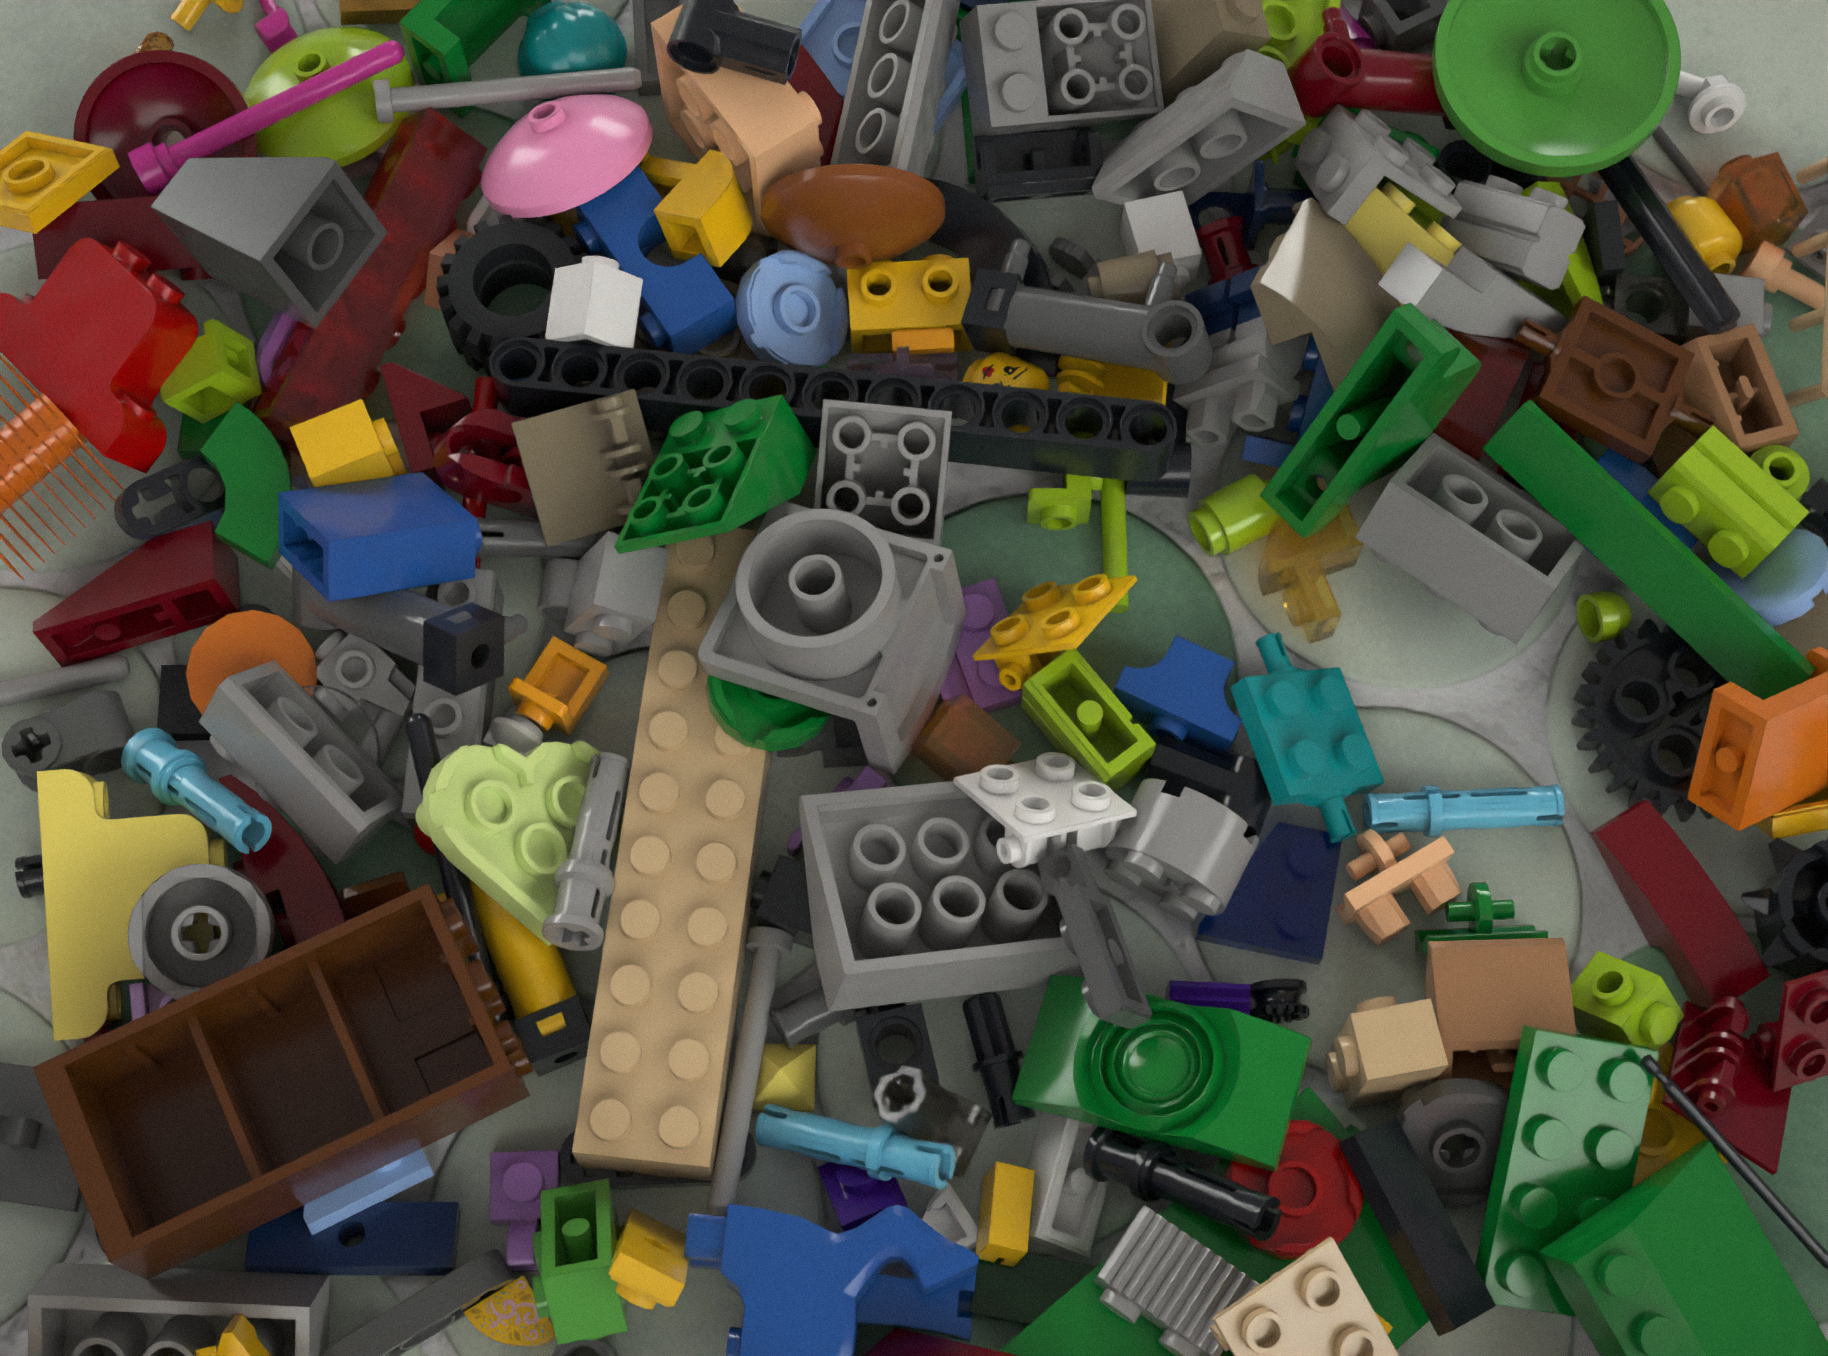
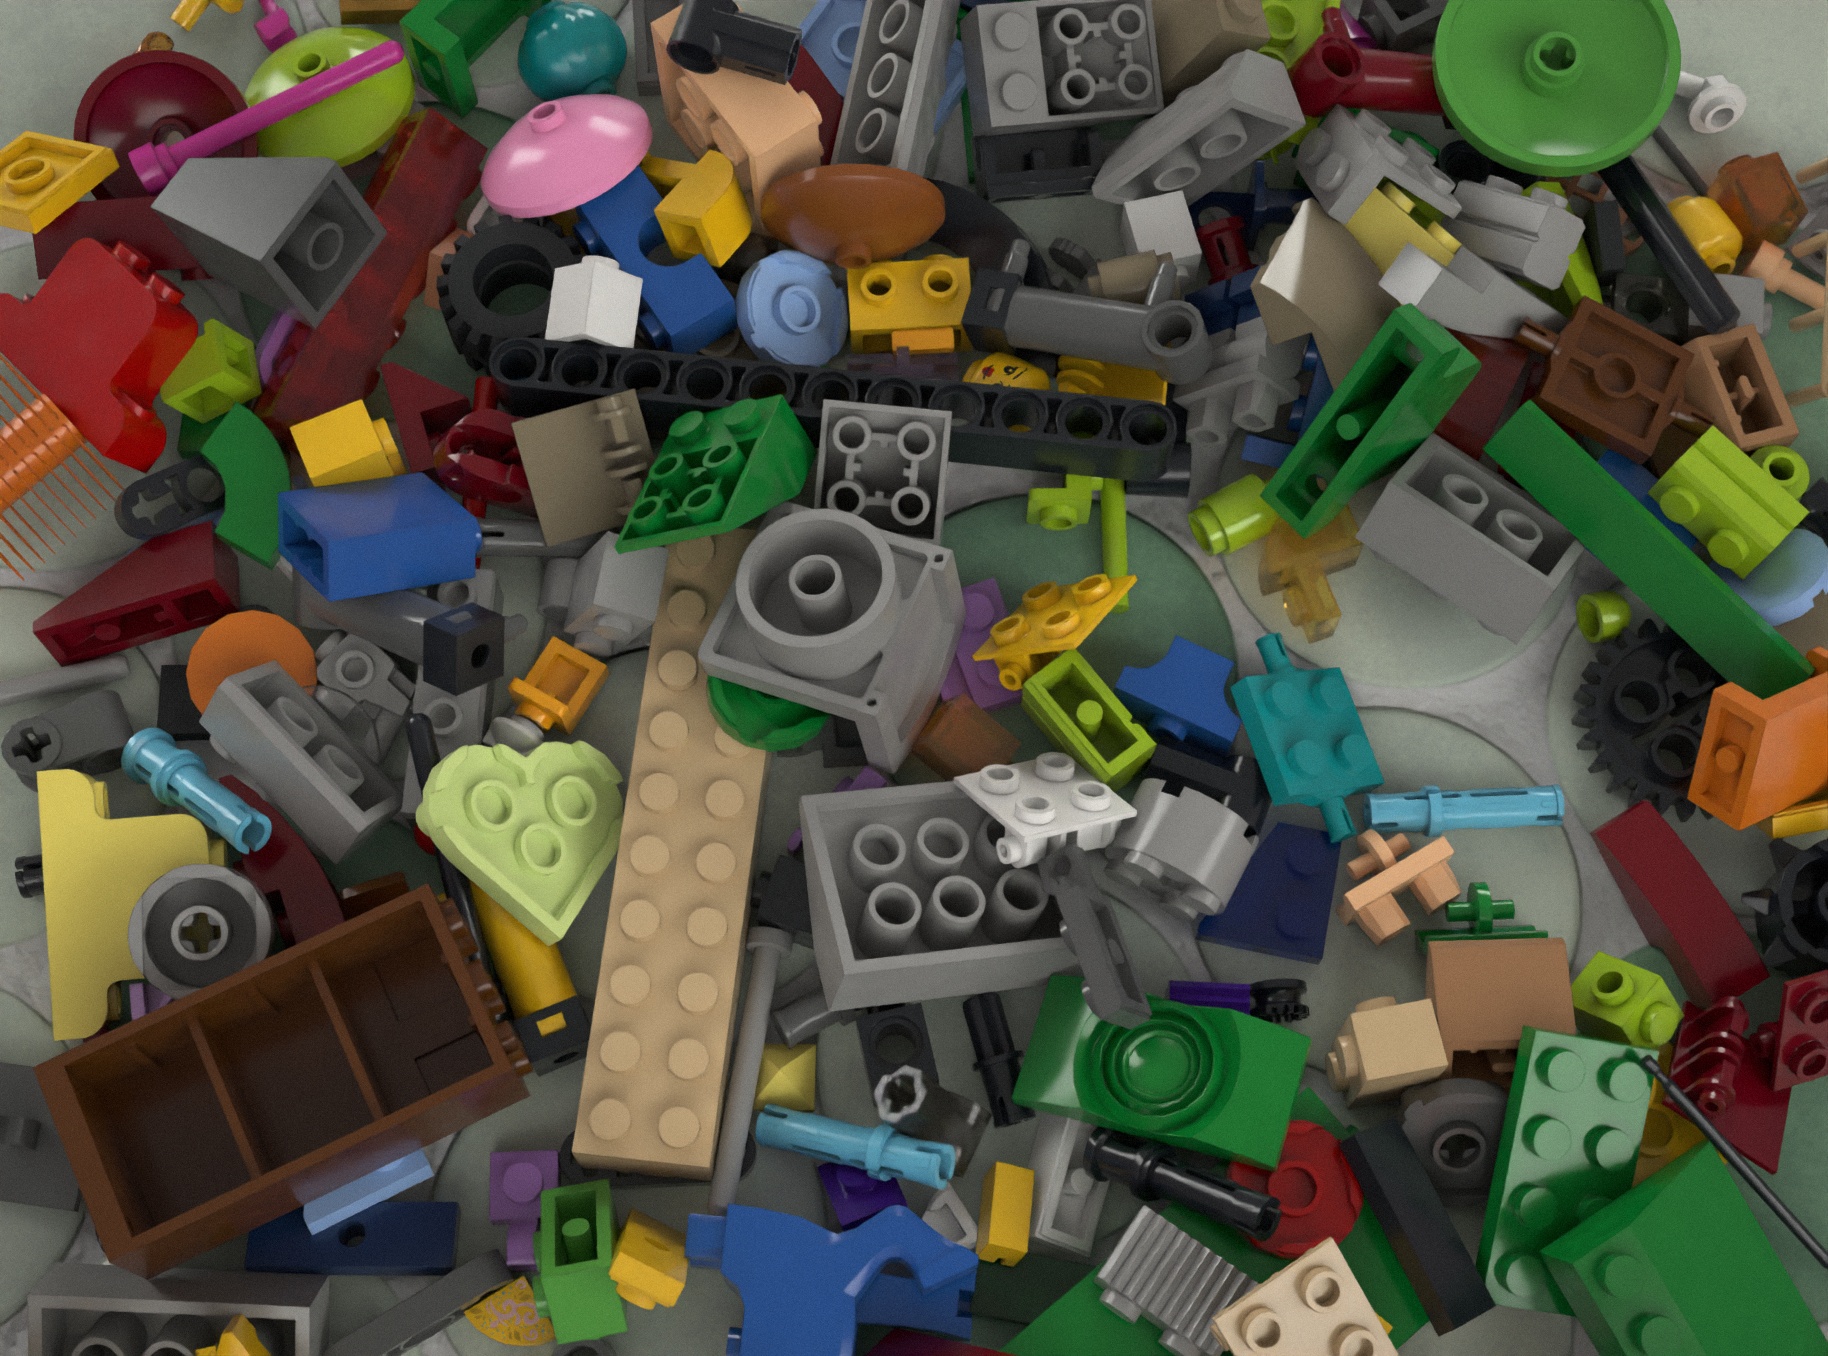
(502, 90): light grey bar -> none
(585, 877): light grey pin -> none

